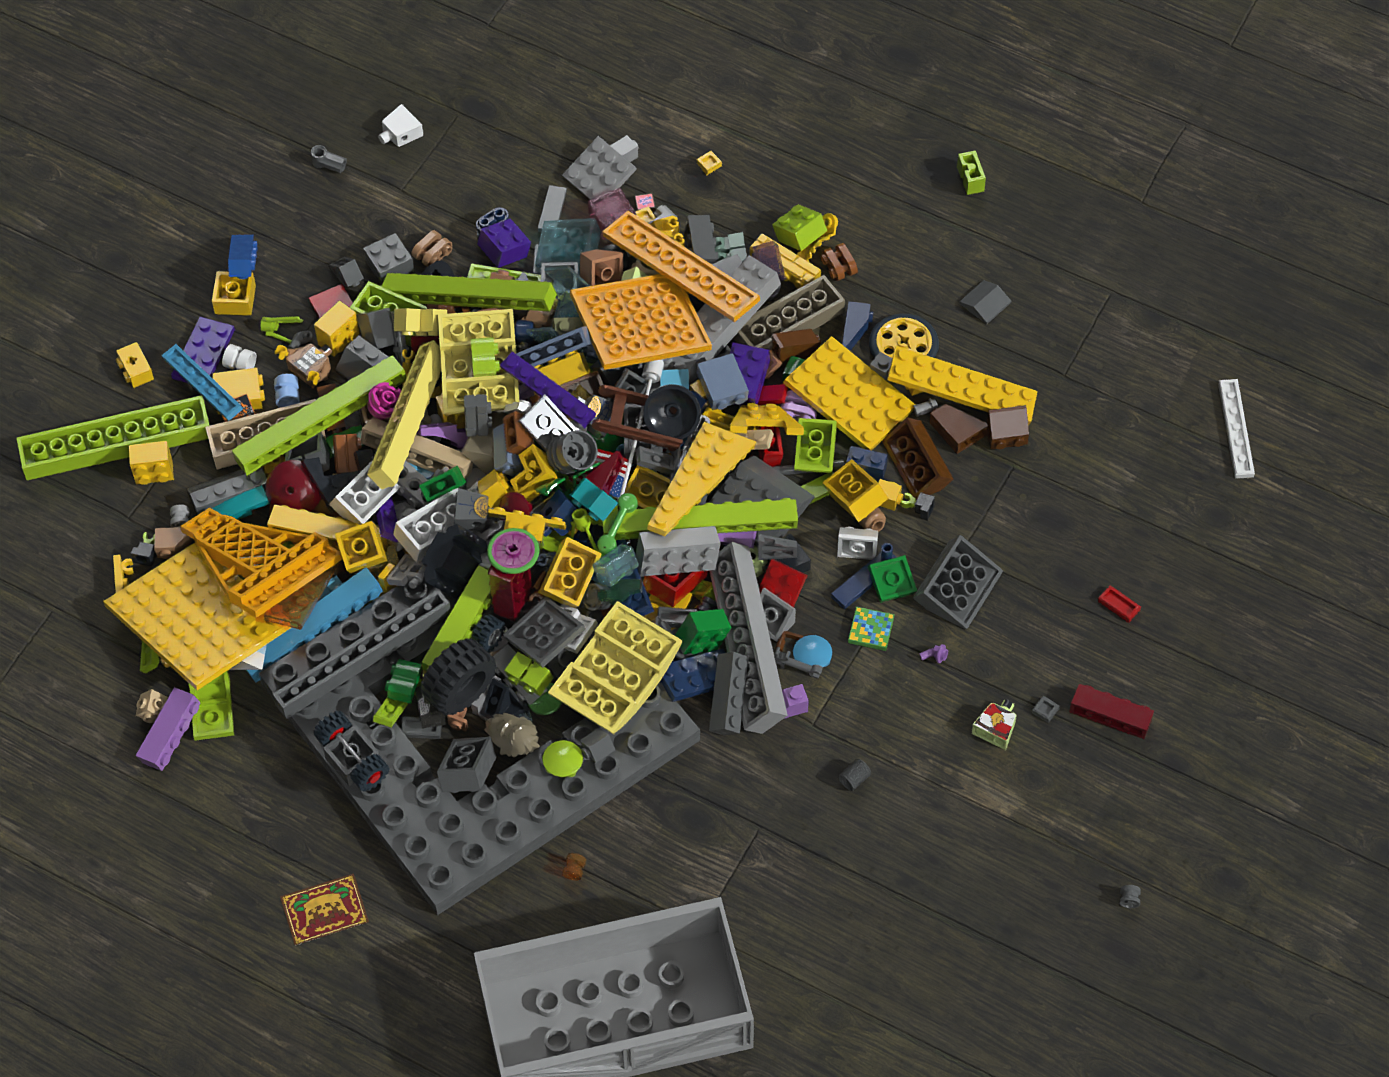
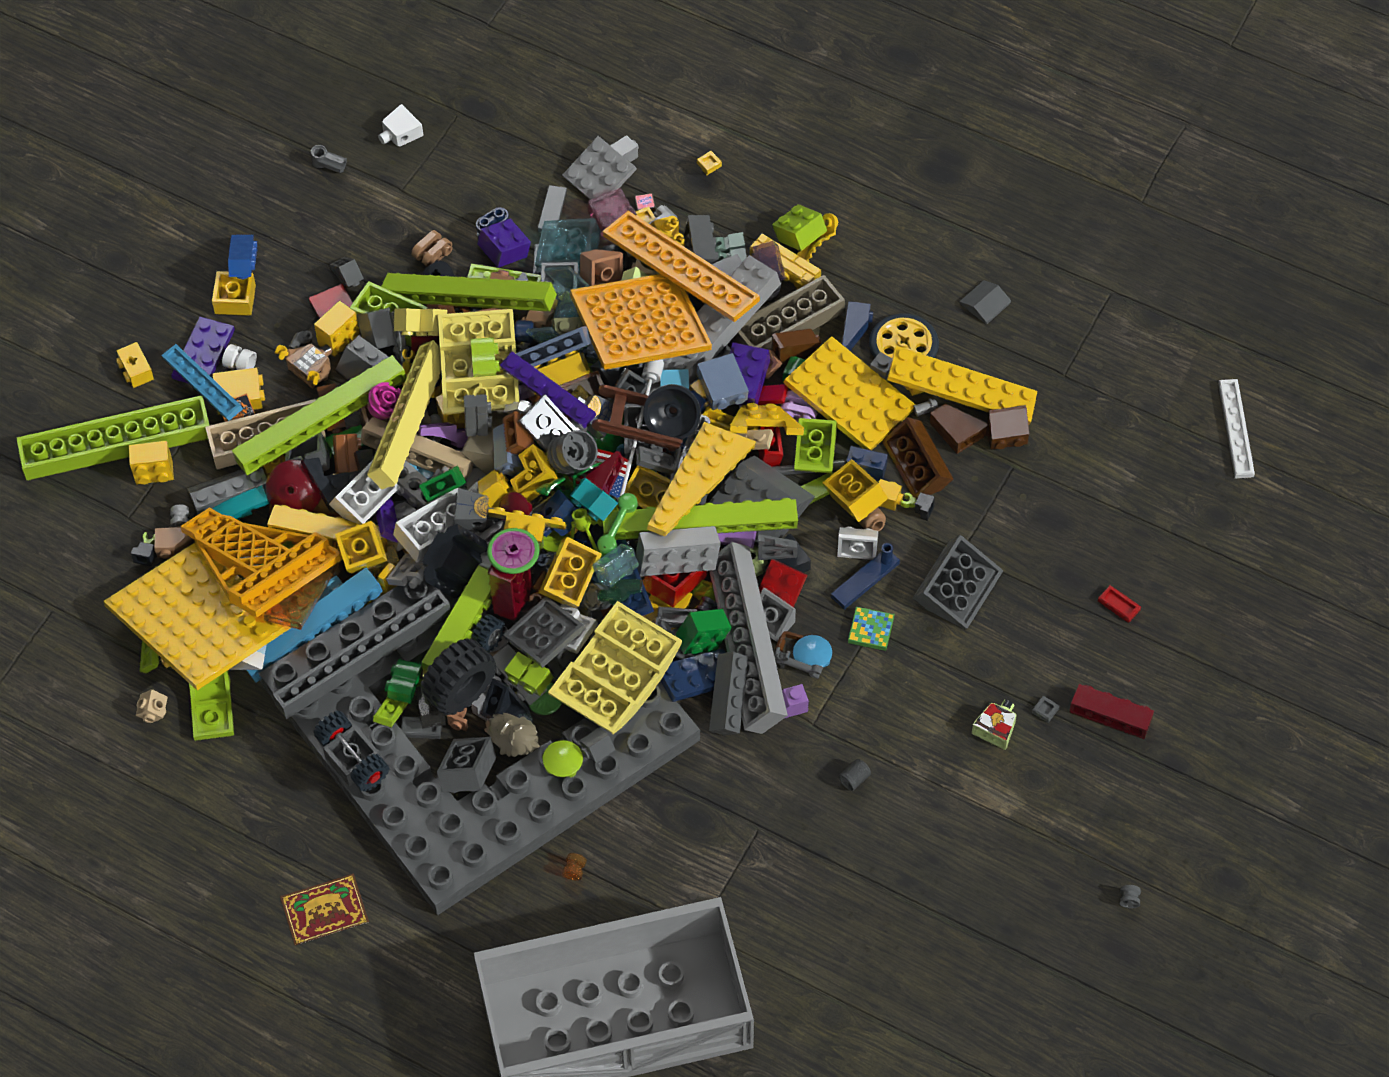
(119, 571): yellow plate -> none
(168, 729): medium lavender brick -> none
(270, 325): lime plant -> none
(286, 390): light blue wheel -> none
(388, 257): brick -> none
(835, 269): dark orange brick -> none
(892, 578): green plate -> none
(939, 652): medium lavender plate -> none
(972, 172): lime brick -> none

